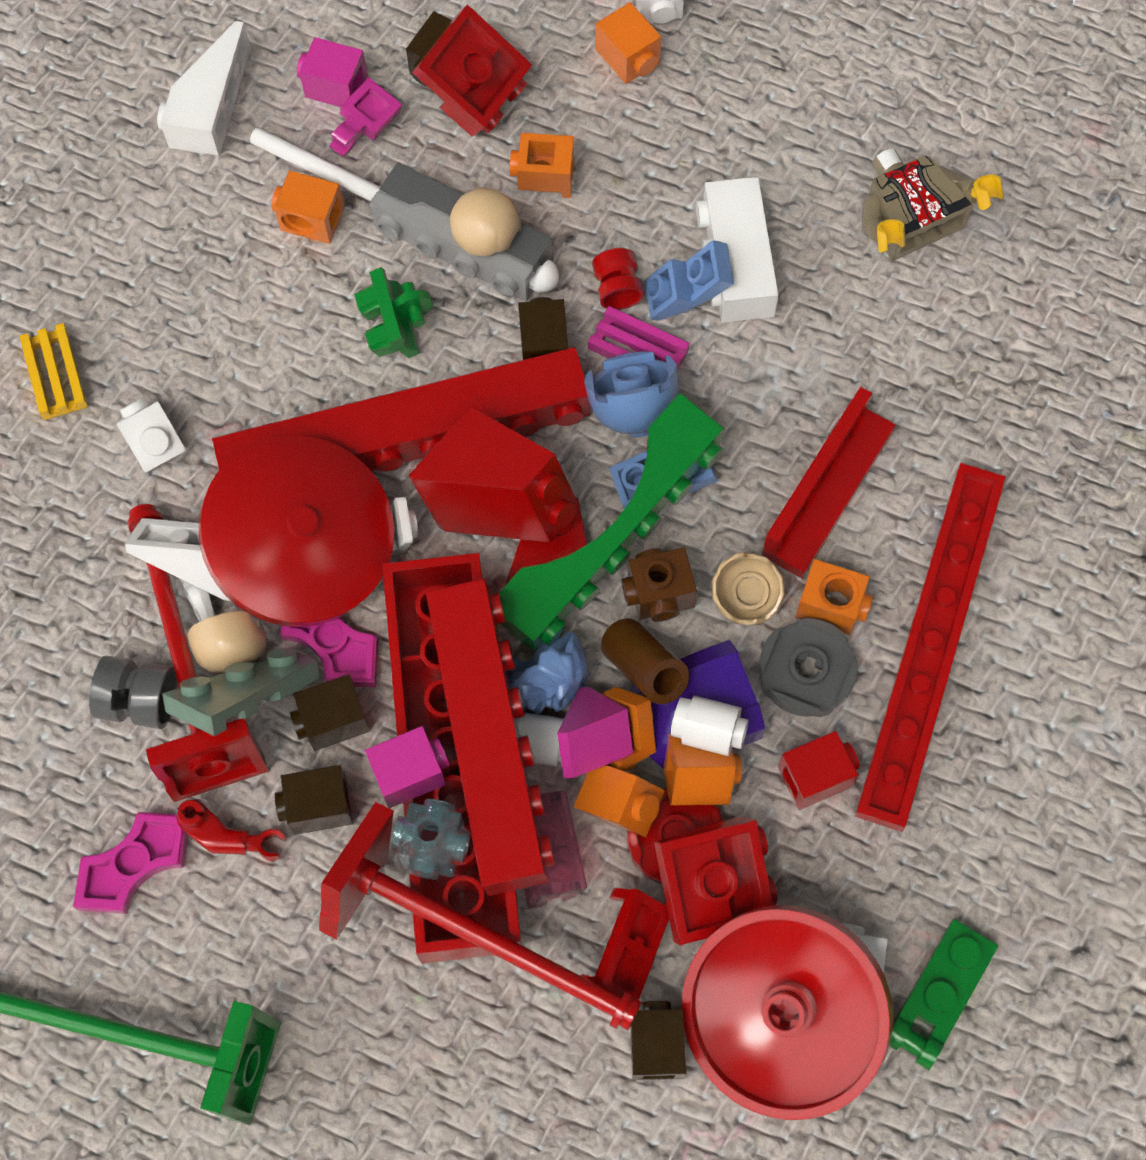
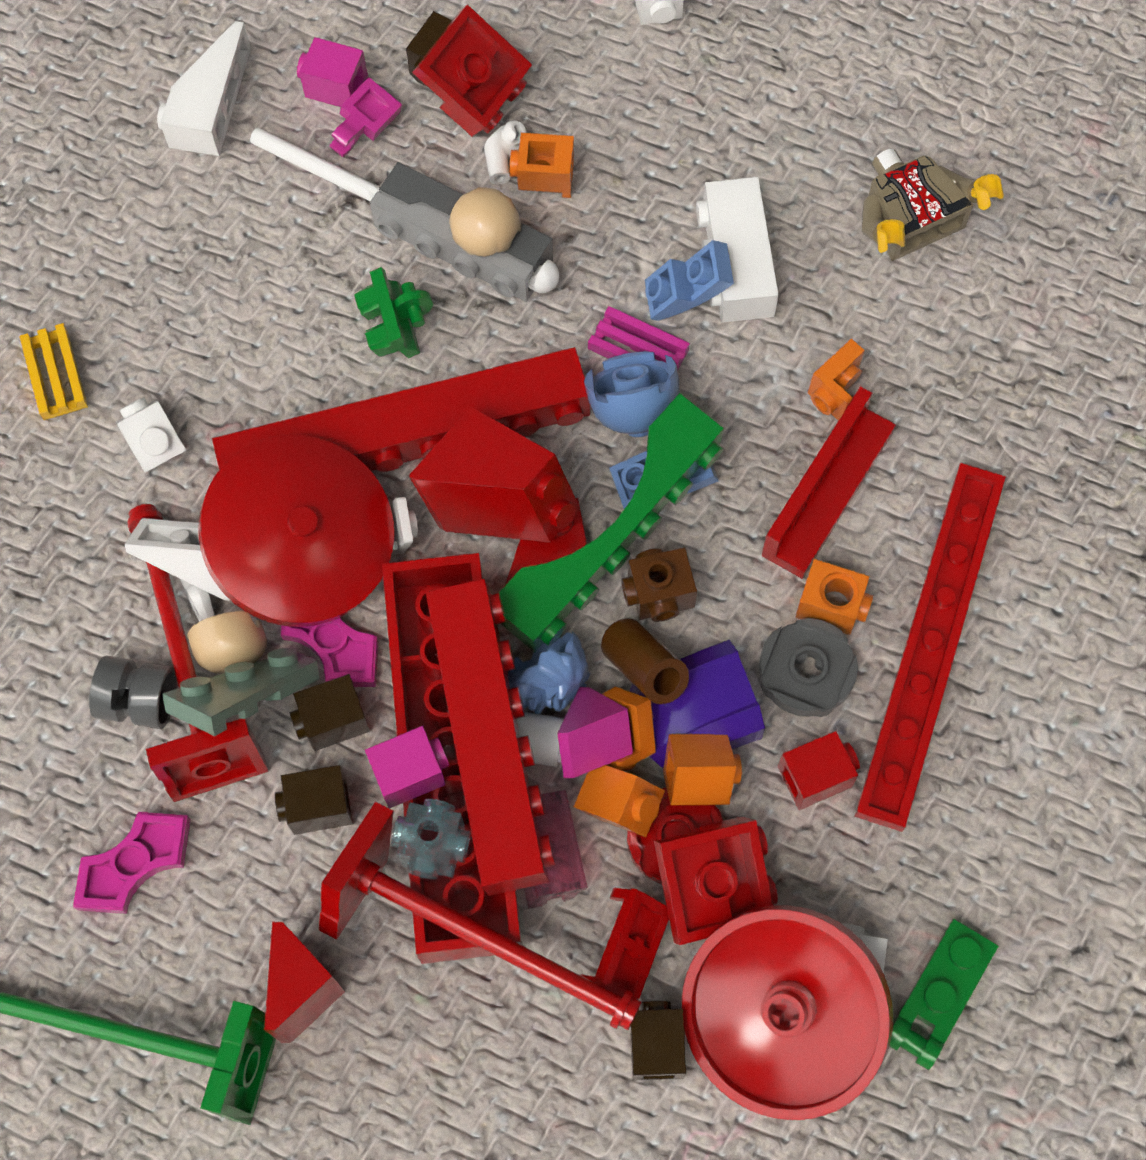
(219, 839): red arm -> none
(296, 988): none -> red slope
(308, 206): orange brick -> none
(499, 149): none -> white arm
(542, 326): dark brown brick -> none
(617, 277): red wheel -> none
(628, 43): orange brick -> none
(709, 725): white brick -> none
(747, 589): tan hair -> none
(834, 378): none -> orange bracket

